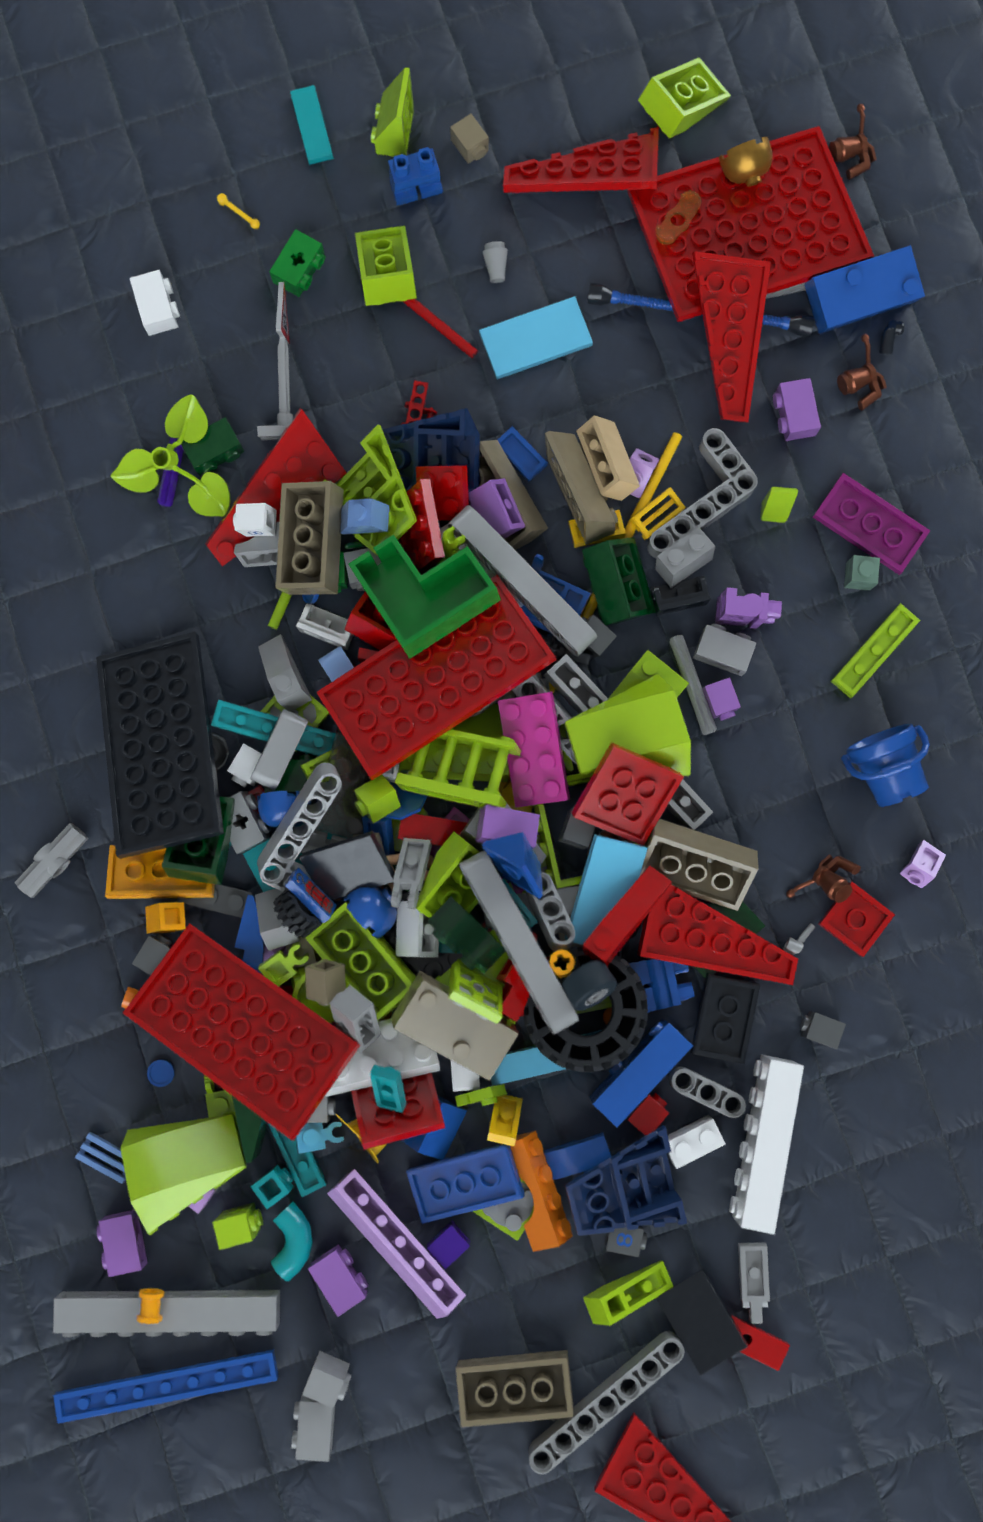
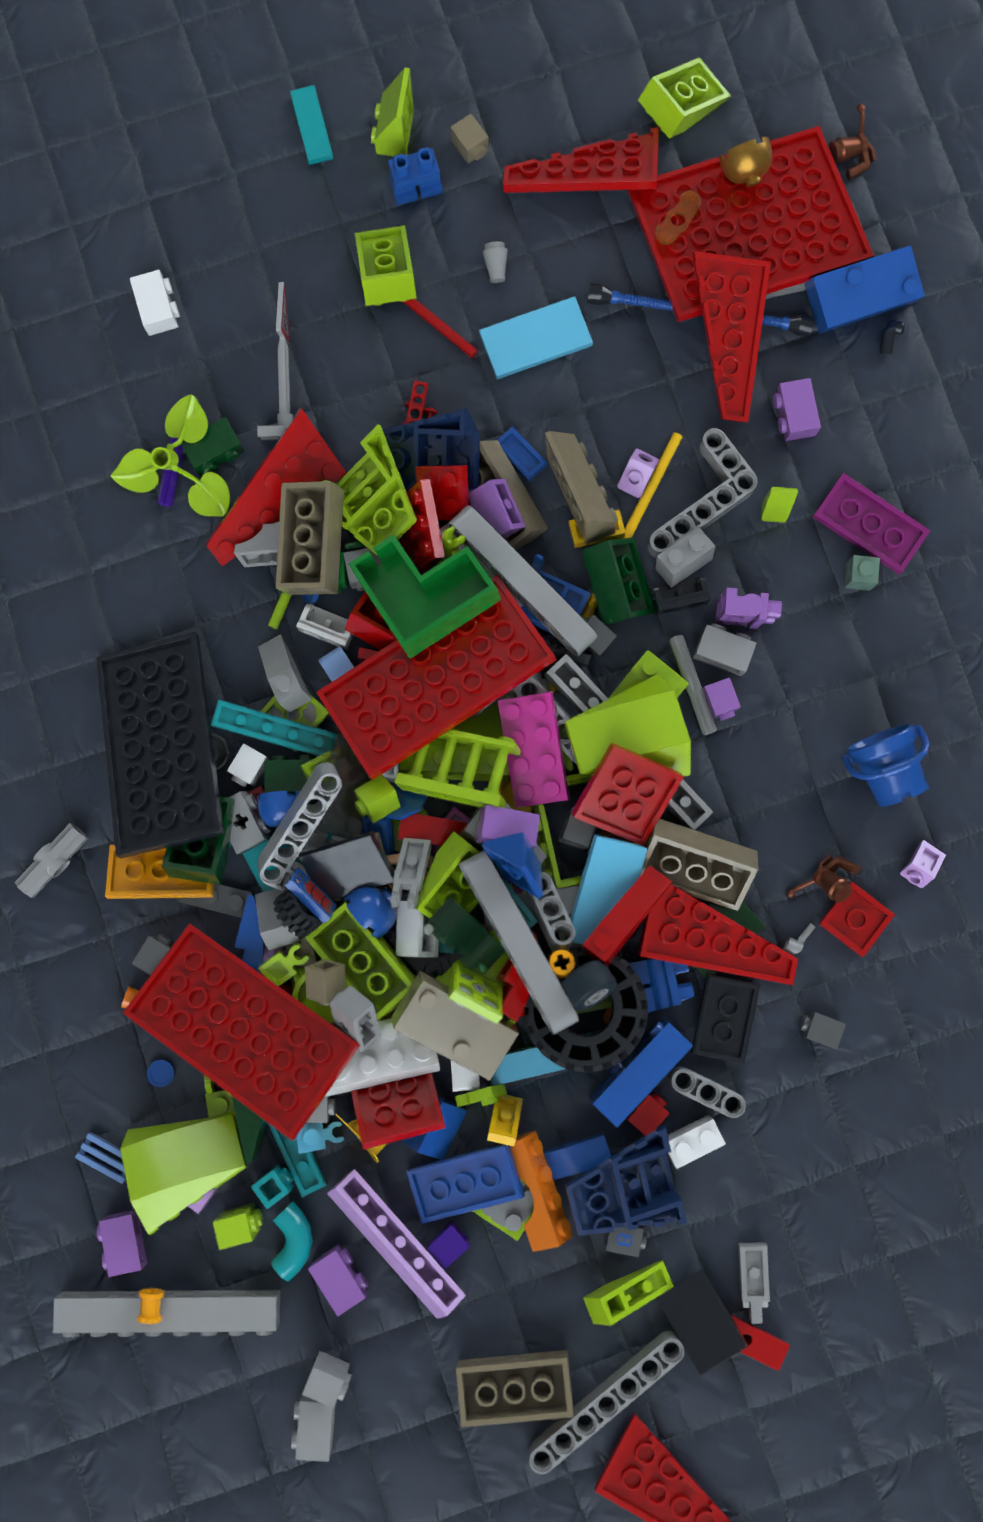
(165, 917): light orange brick -> none
(165, 1386): blue plate -> none
(222, 200): yellow hinge -> none
(255, 519): white brick -> none
(279, 749): light grey beam -> none
(298, 250): green brick -> none
(364, 517): medium blue slope -> none
(388, 1088): teal plate -> none
(607, 458): tan brick -> none
(641, 526): yellow tile -> none
(766, 1143): white brick -> none
(857, 378): copper piece -> none
(875, 650): lime tile -> none

